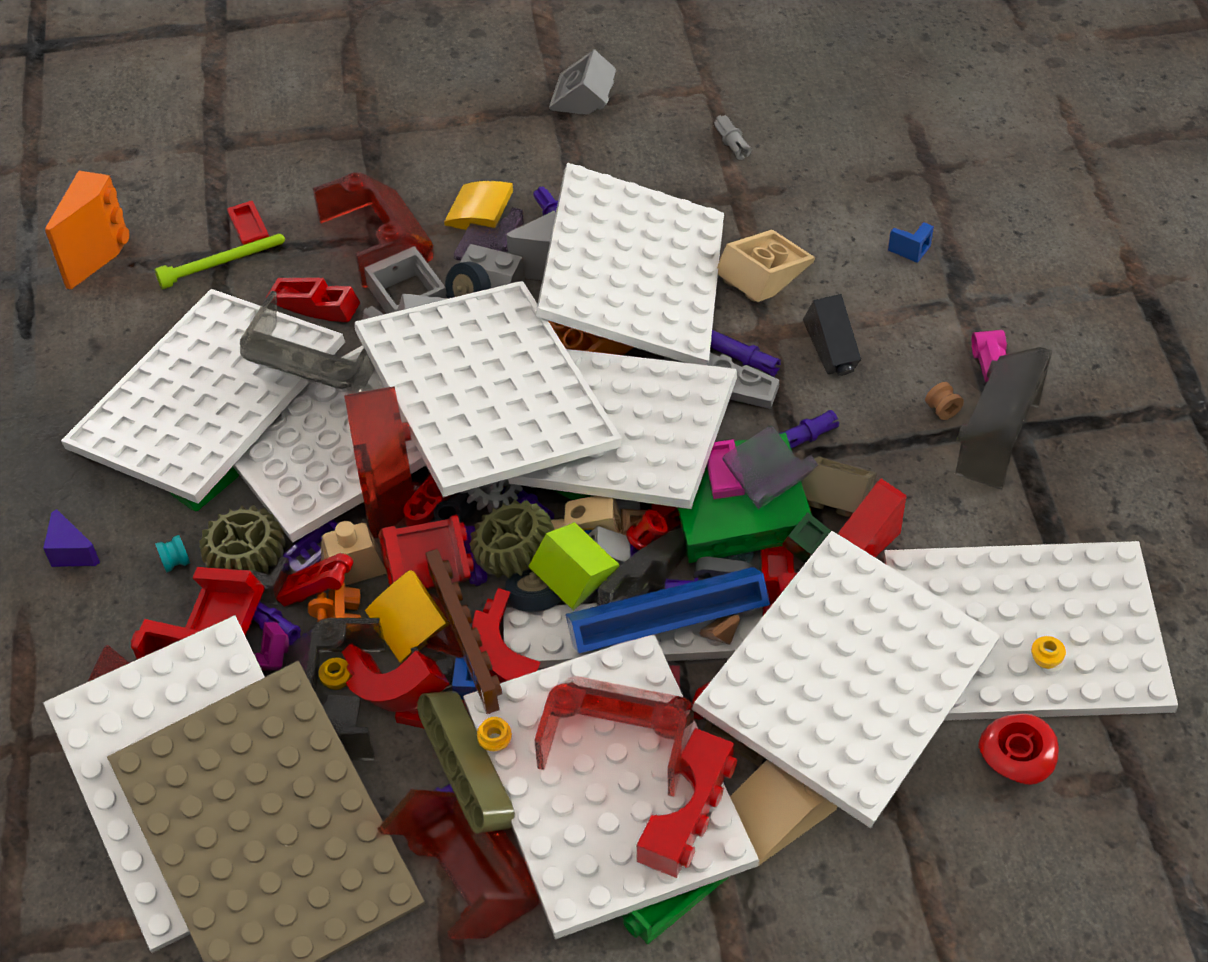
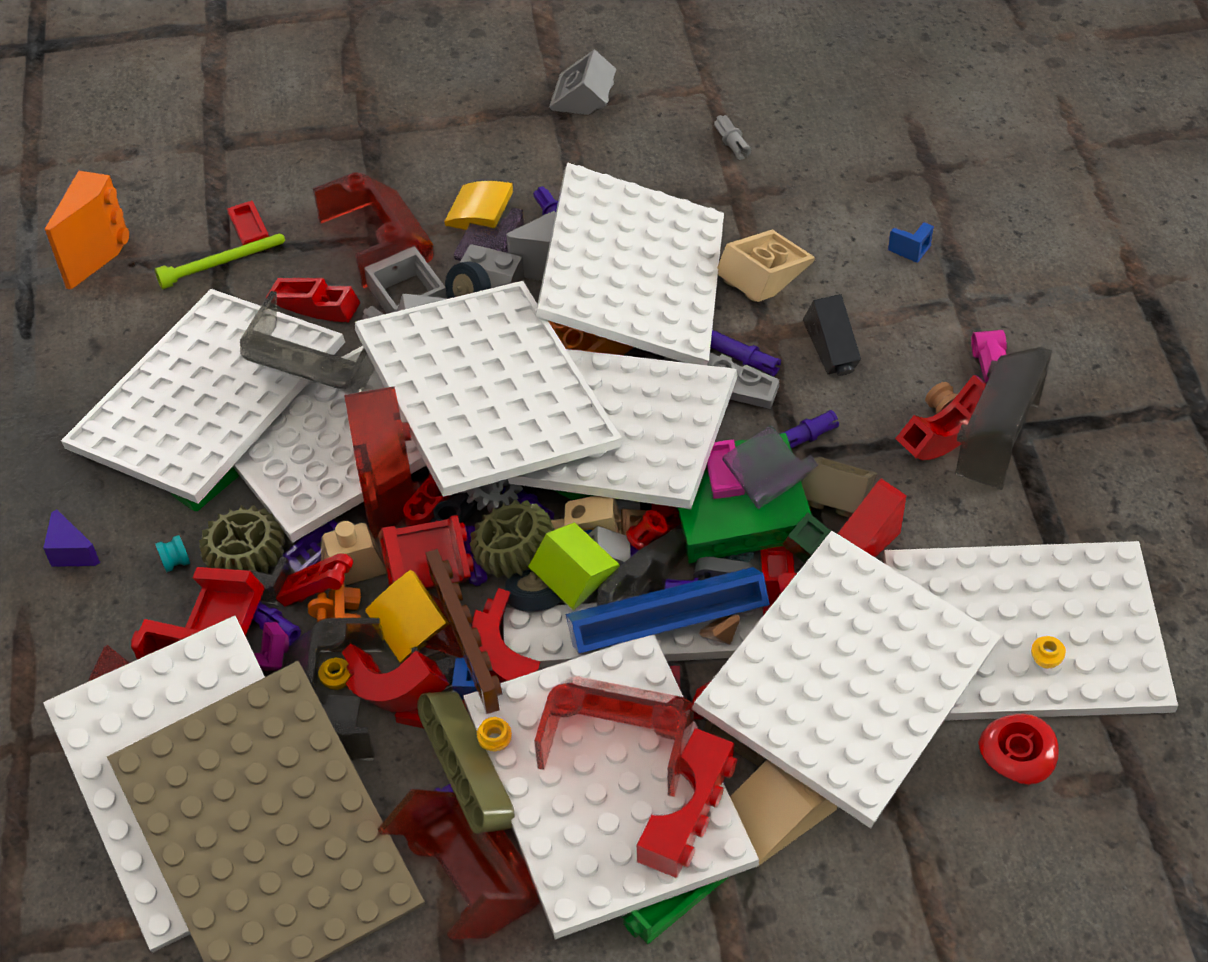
(938, 434): none -> red arch

